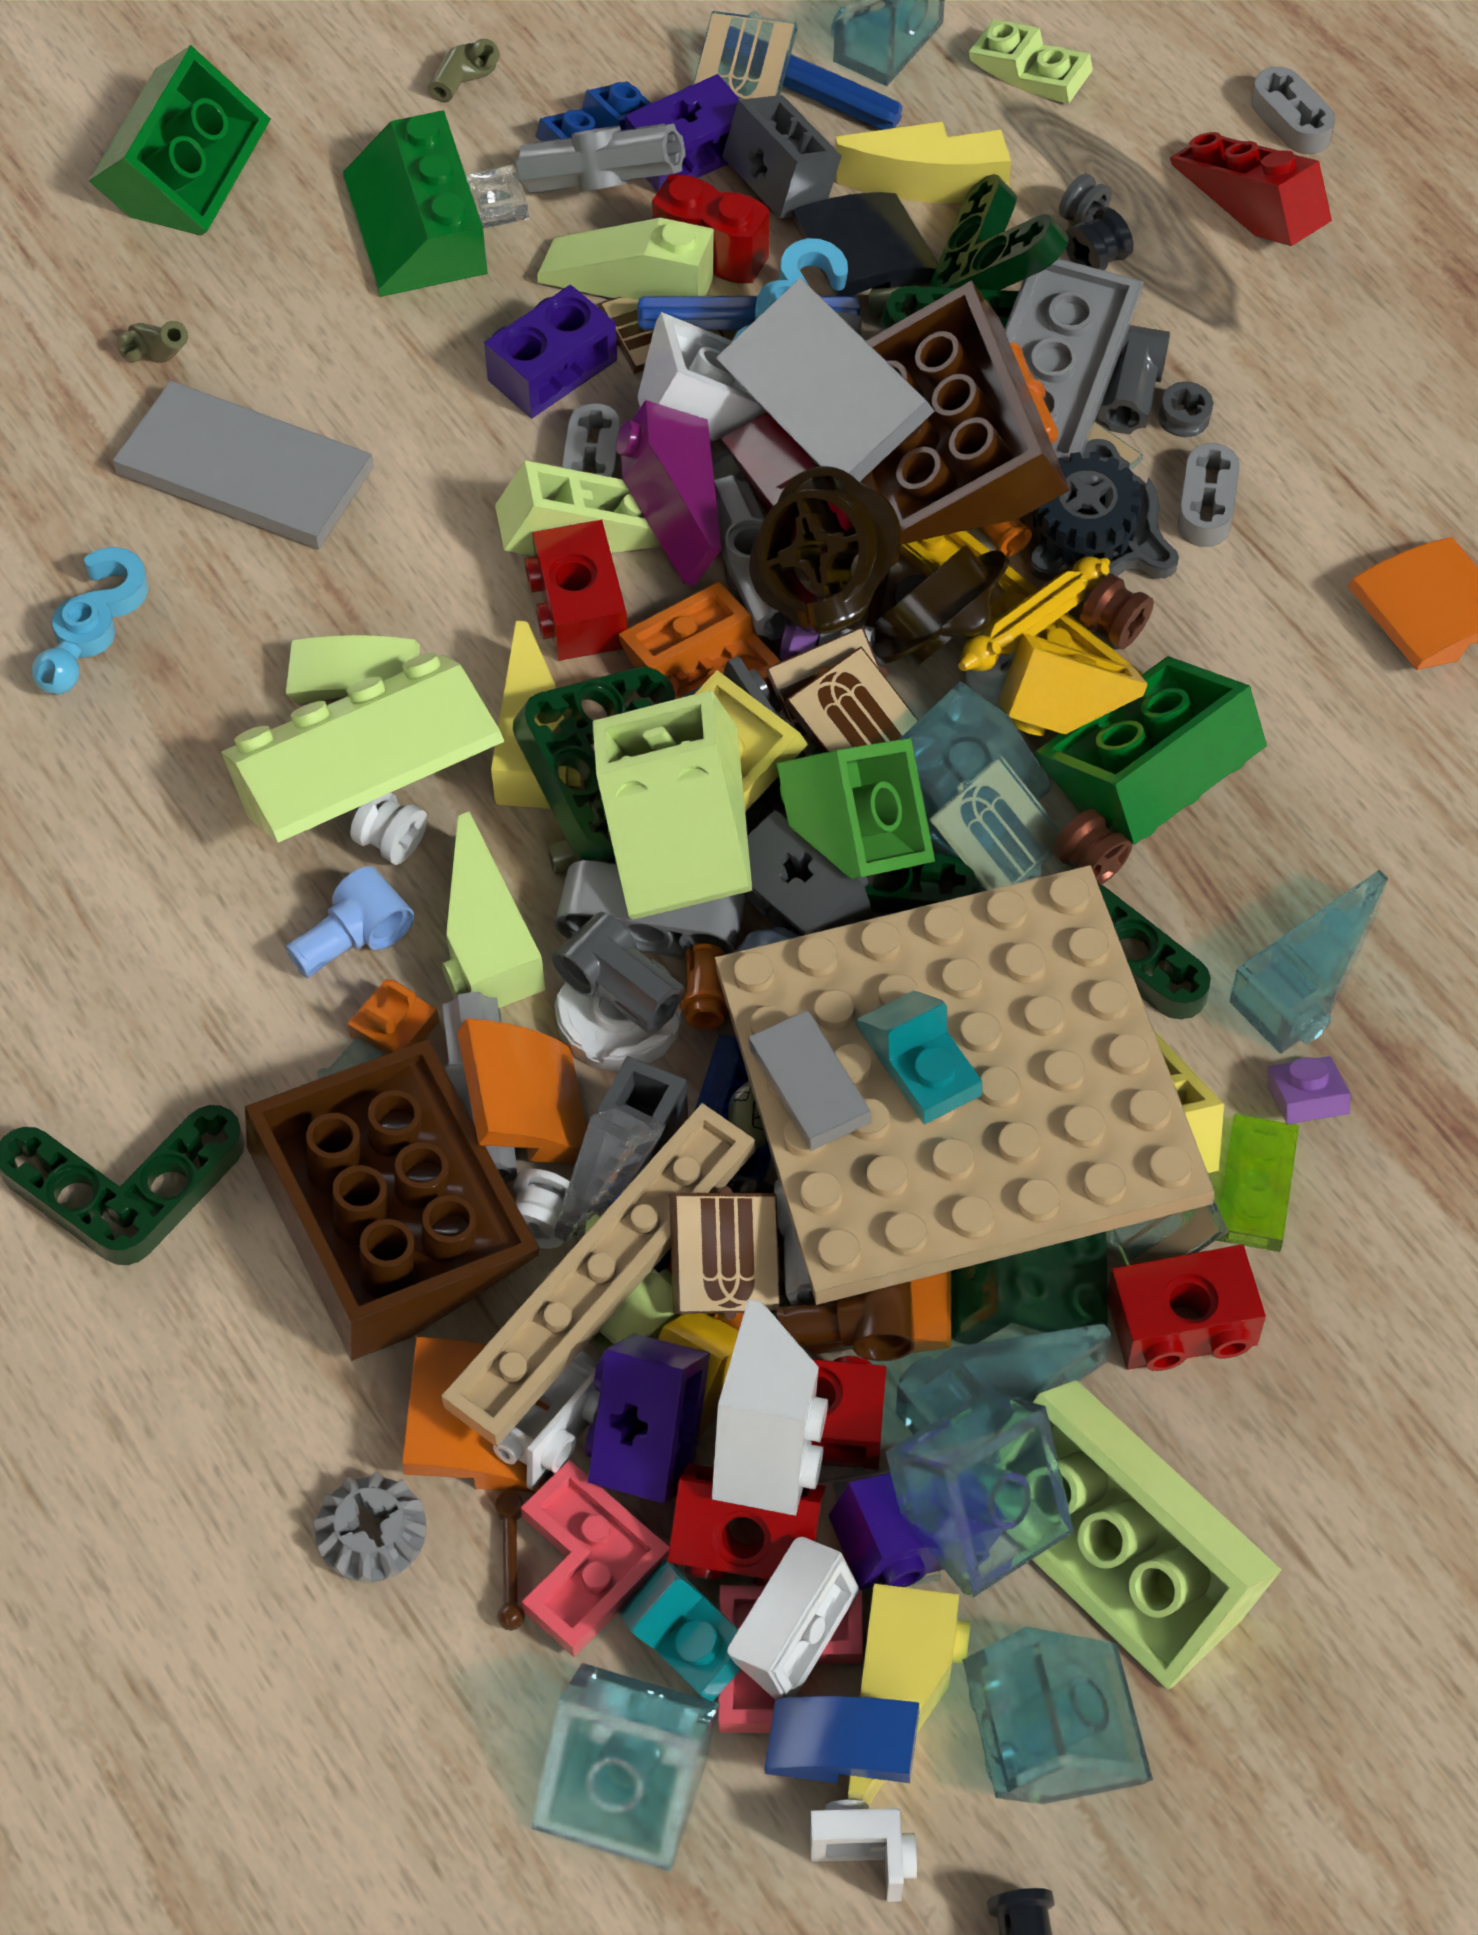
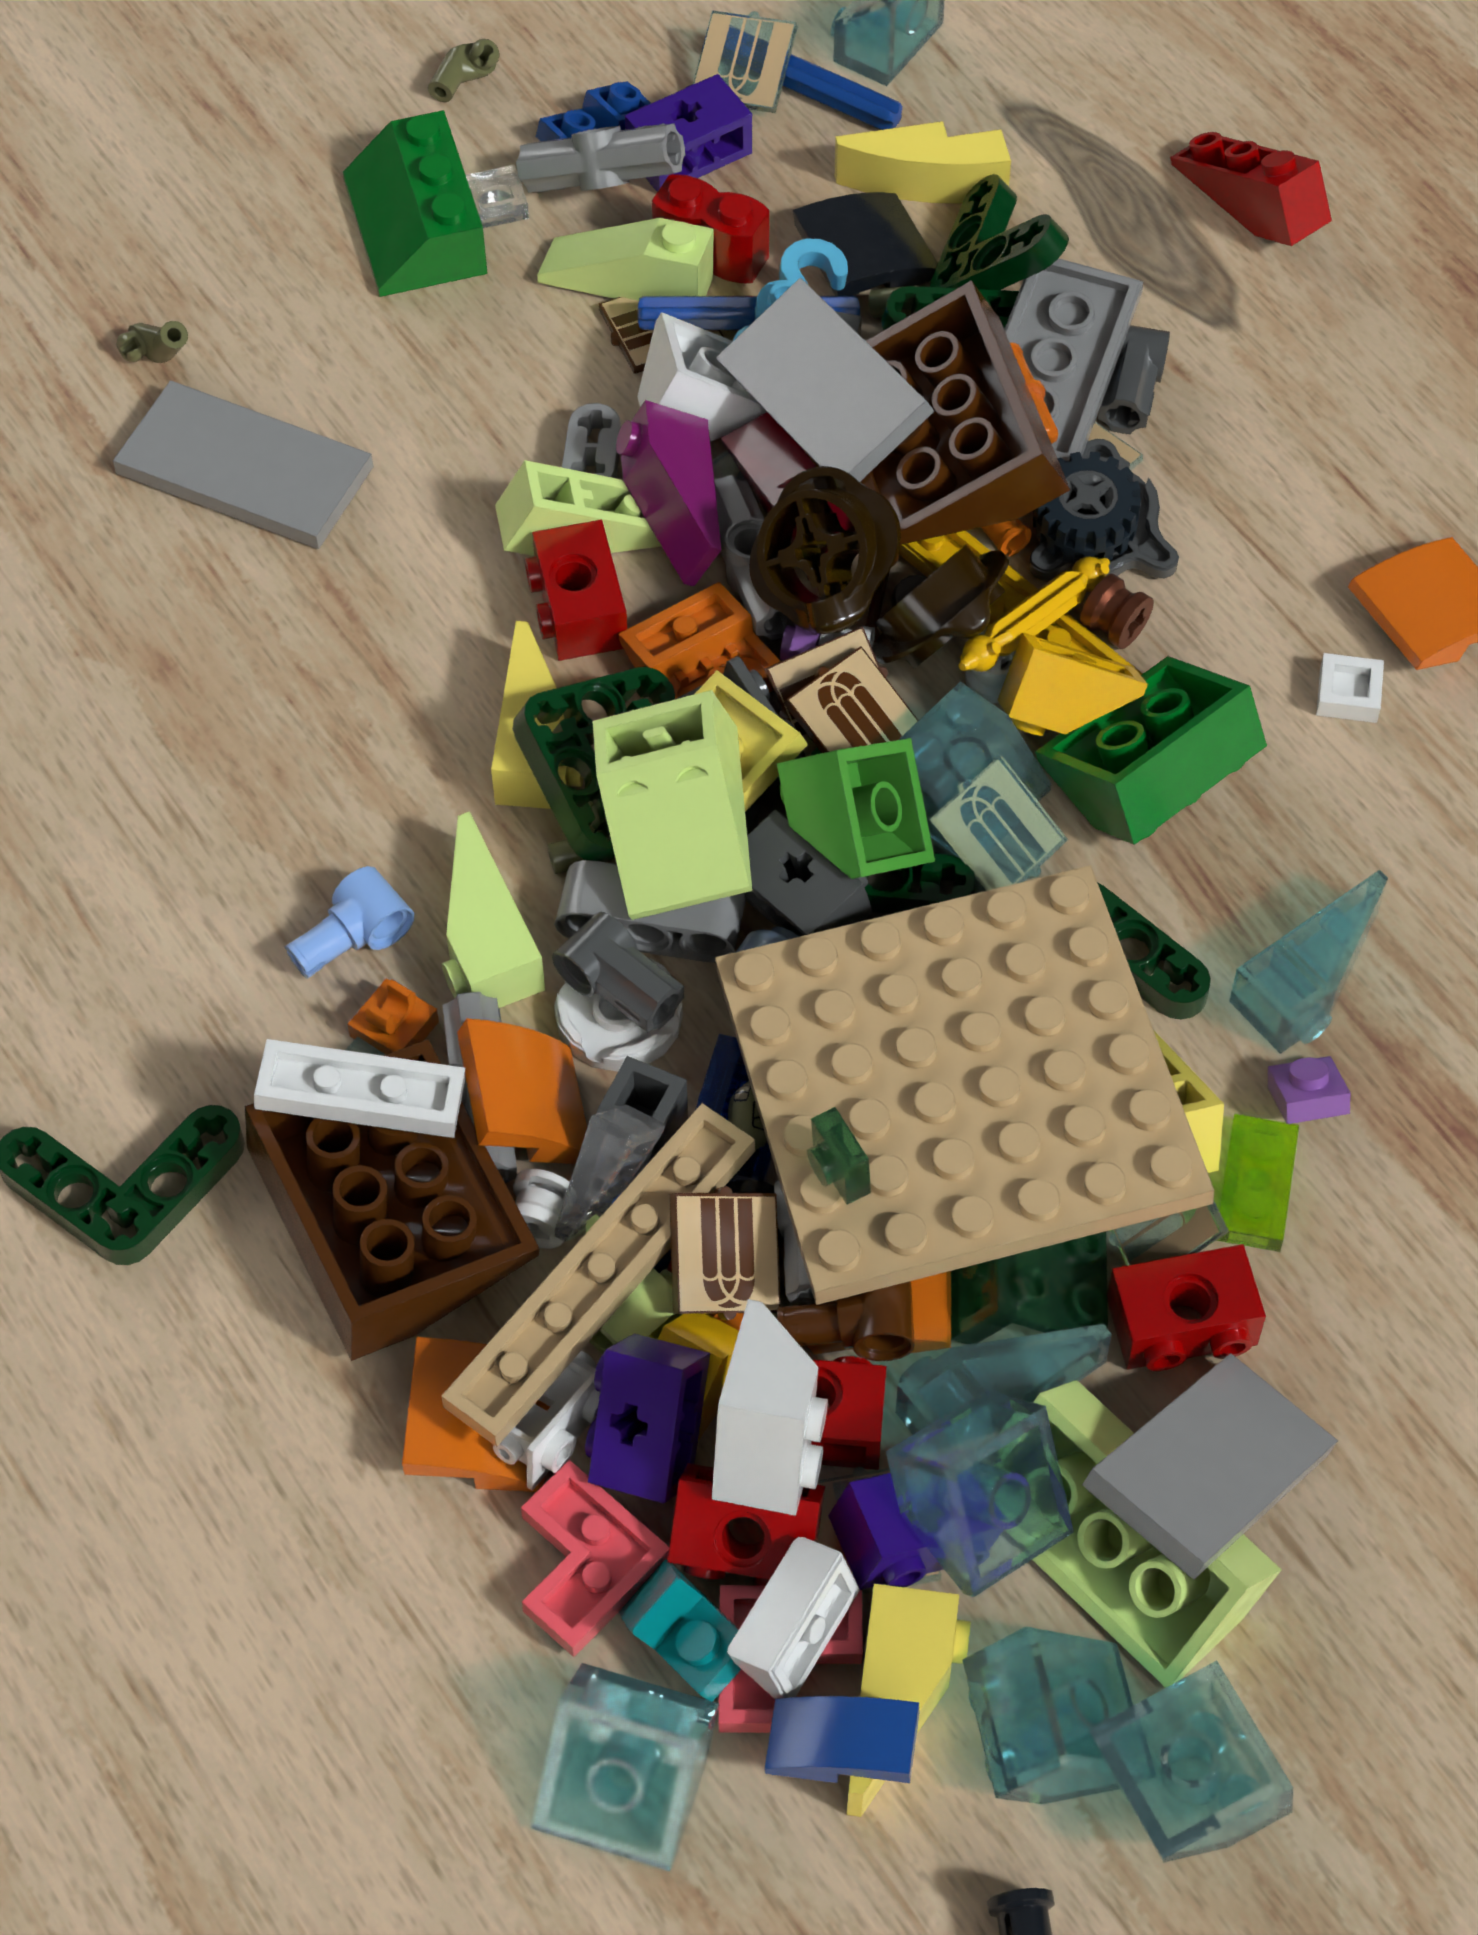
(86, 621): medium azure piece -> none
(181, 146): green slope -> none
(330, 664): yellowish green slope -> none
(356, 1554): light grey gear -> none
(359, 746): yellowish green slope -> none
(359, 1088): none -> white plate
(389, 827): white wheel -> none
(508, 1509): reddish brown hinge -> none
(550, 351): dark purple brick -> none
(704, 999): orange pin -> none
(780, 154): dark grey brick -> none
(809, 1080): light grey tile -> none
(838, 1157): none -> clear green plate
(856, 1833): white bracket -> none
(920, 1054): teal slope -> none
(1020, 59): yellowish green slope -> none
(1084, 199): dark grey bush -> none
(1089, 842): copper wheel -> none
(1100, 240): black wheel -> none
(1192, 397): dark grey bush -> none
(1194, 1766): none -> clear light blue slope
(1198, 493): light grey beam -> none
(1210, 1465): none -> light grey tile
(1286, 113): light grey beam -> none
(1350, 688): none -> white tile

